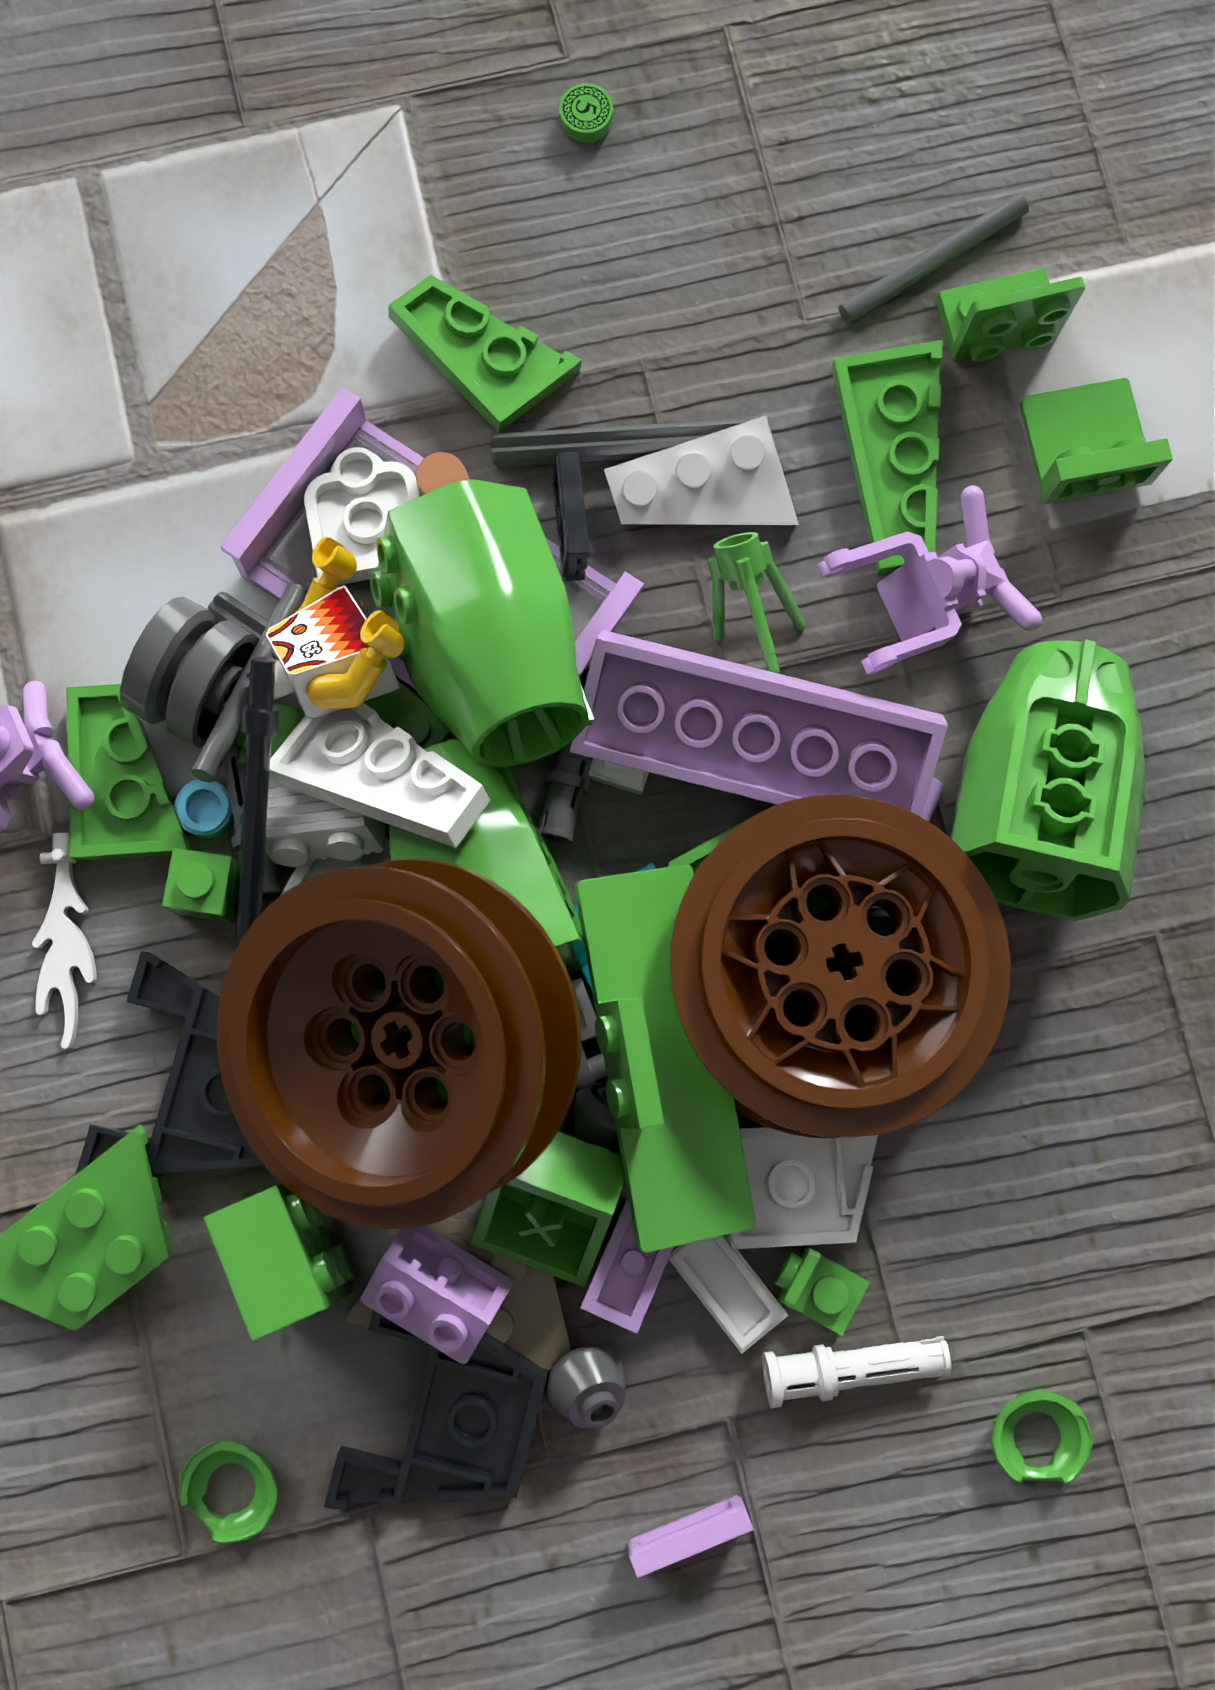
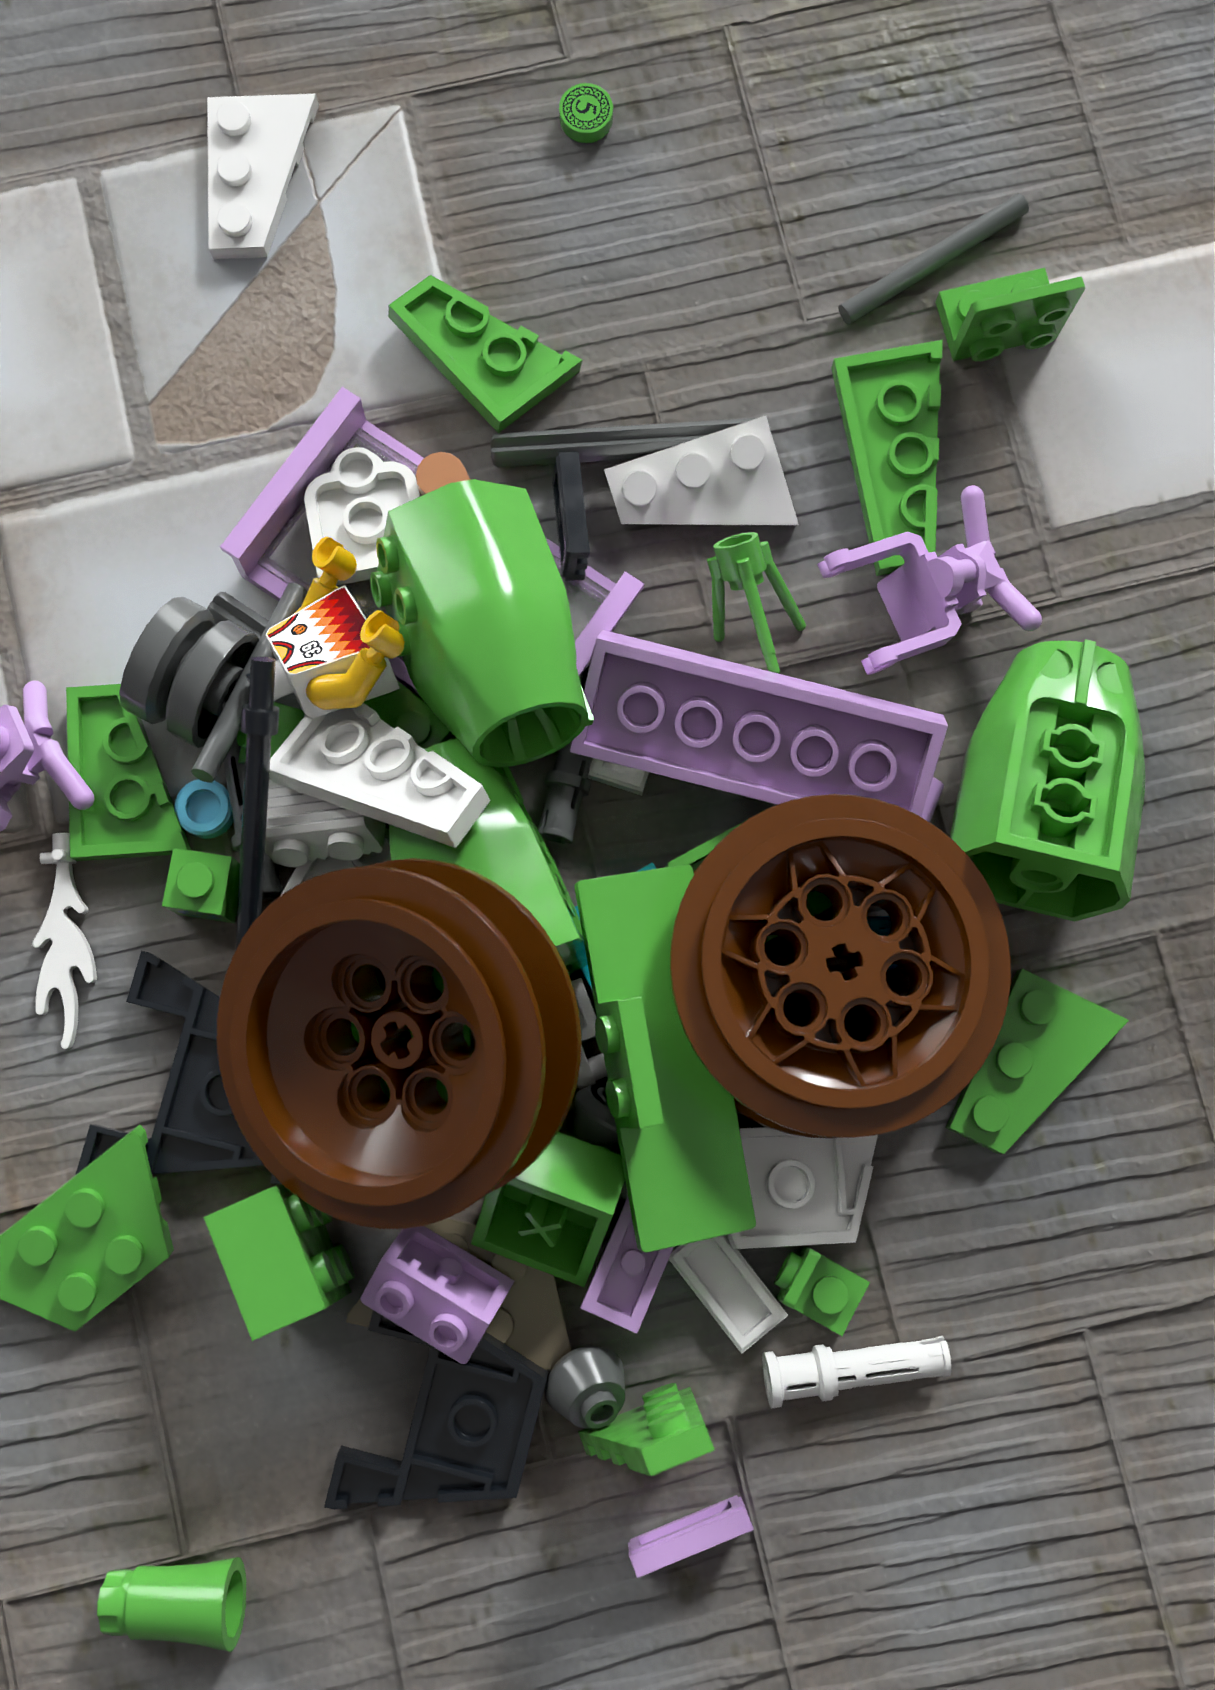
(176, 1603): none -> bright green plant
(195, 1483): bright green piece -> none
(250, 165): none -> white wing
(653, 1436): none -> bright green wing
(1037, 1054): none -> bright green wing
(1073, 1445): bright green piece -> none
(1090, 441): bright green bracket -> none

